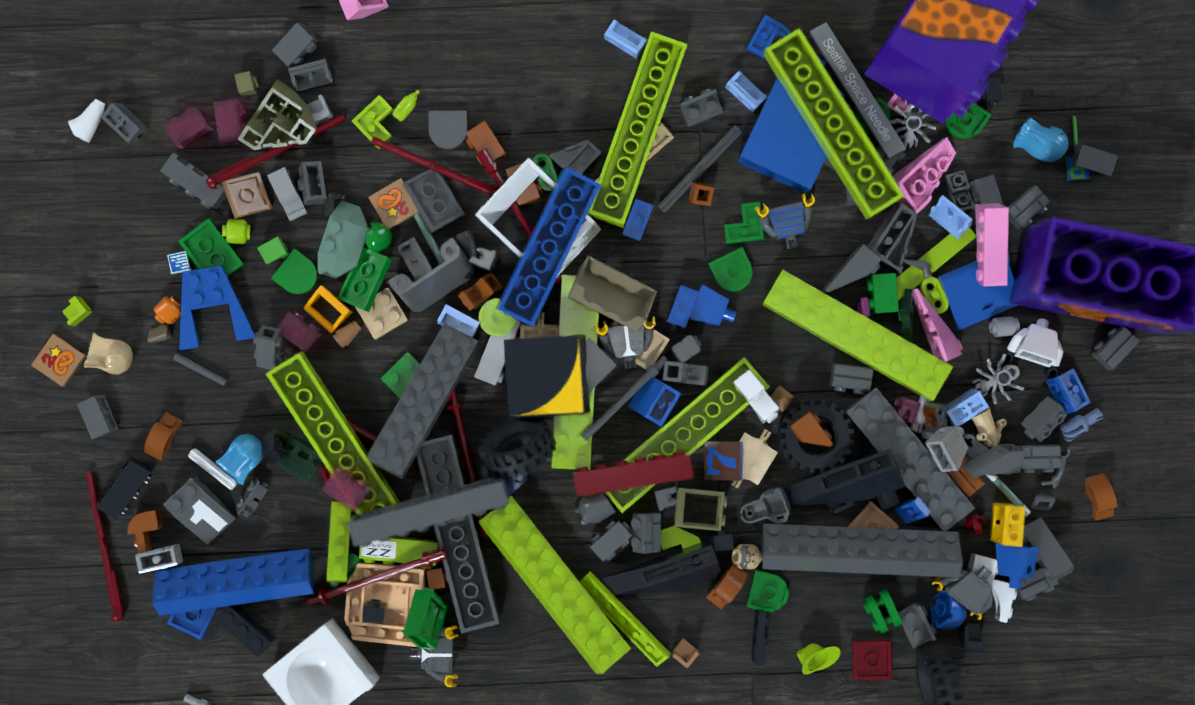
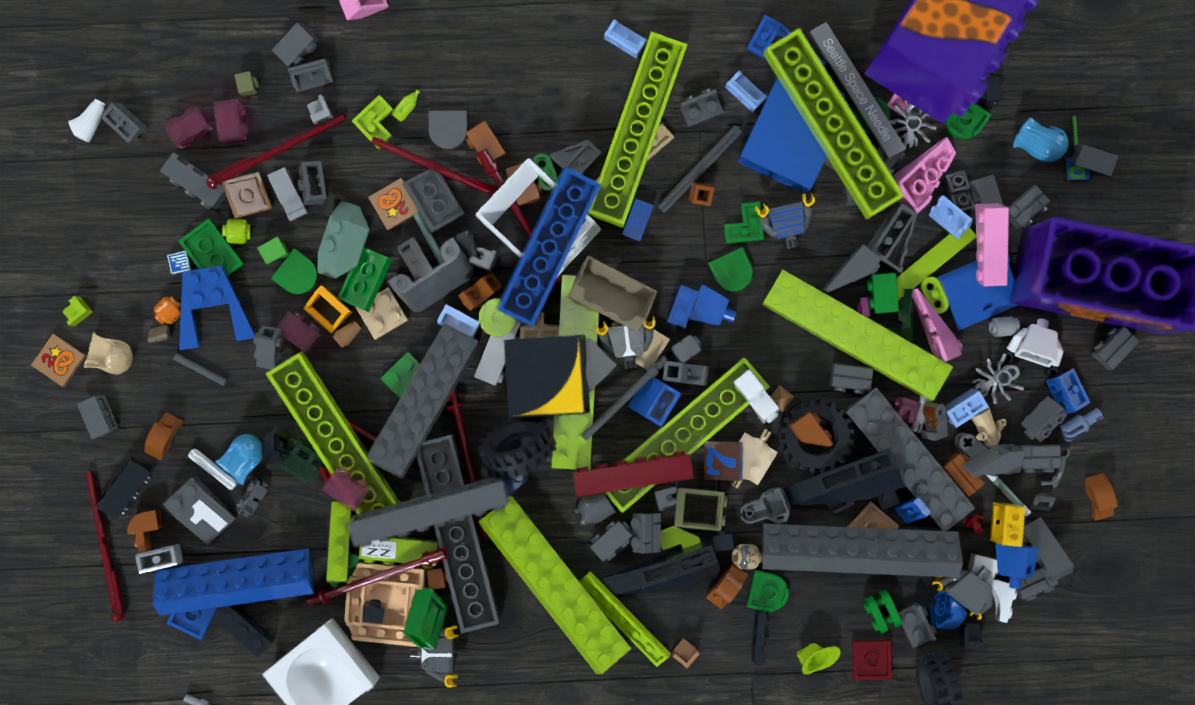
(279, 120): olive brick -> none
(378, 237): green hair -> none
(922, 265): dark grey bar -> none
(948, 448): light grey torso -> none

